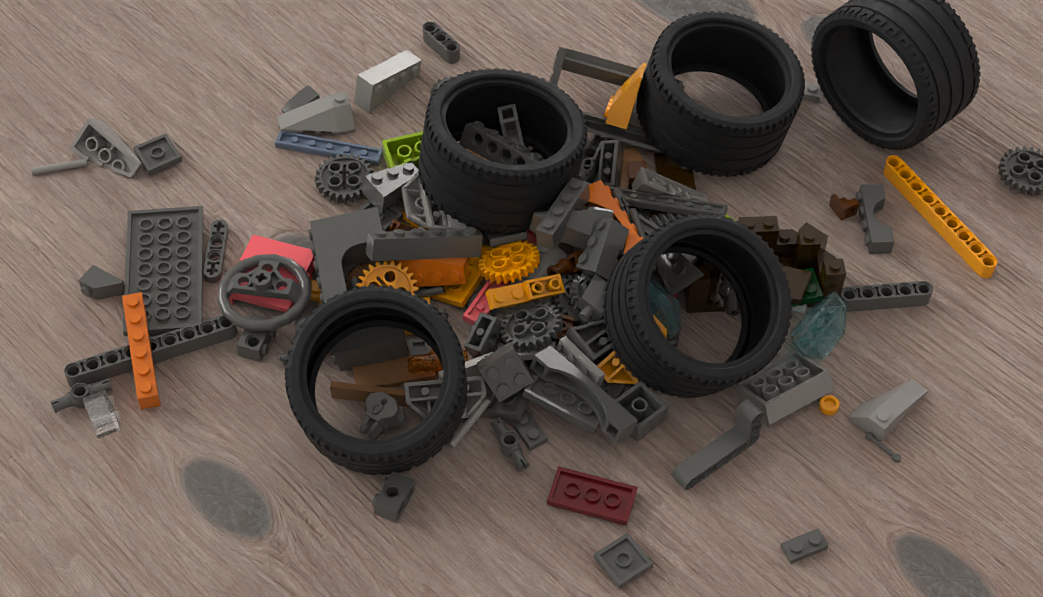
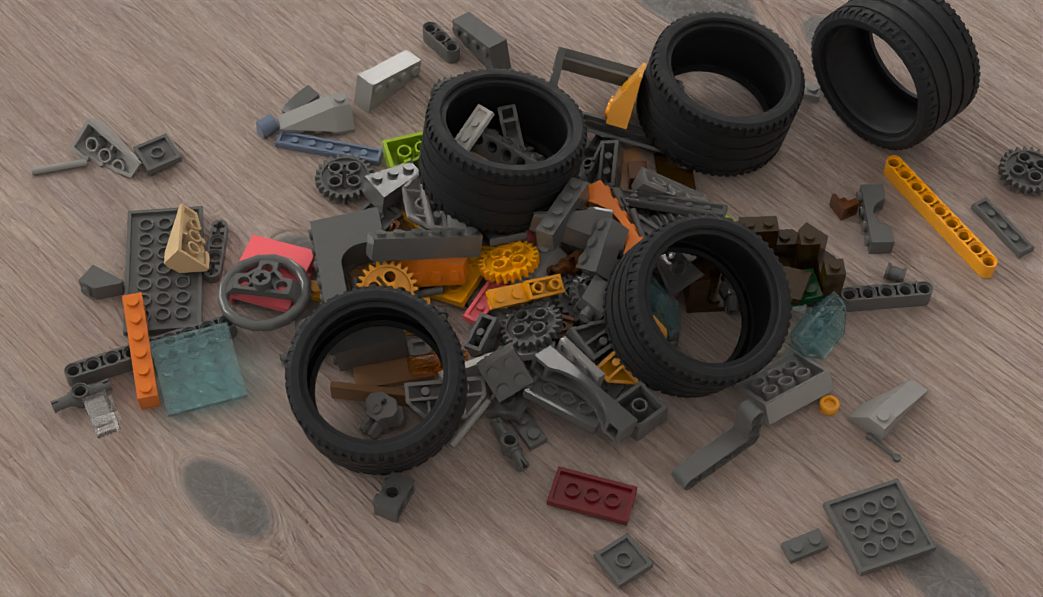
(185, 246): none -> tan wedge
(198, 369): none -> clear light blue plate
(259, 339): dark grey brick -> none
(266, 126): none -> sand blue brick
(474, 127): none -> white tile
(482, 41): none -> dark grey wedge
(879, 527): none -> dark grey plate
(895, 273): none -> dark grey bush
(1002, 227): none -> dark grey tile

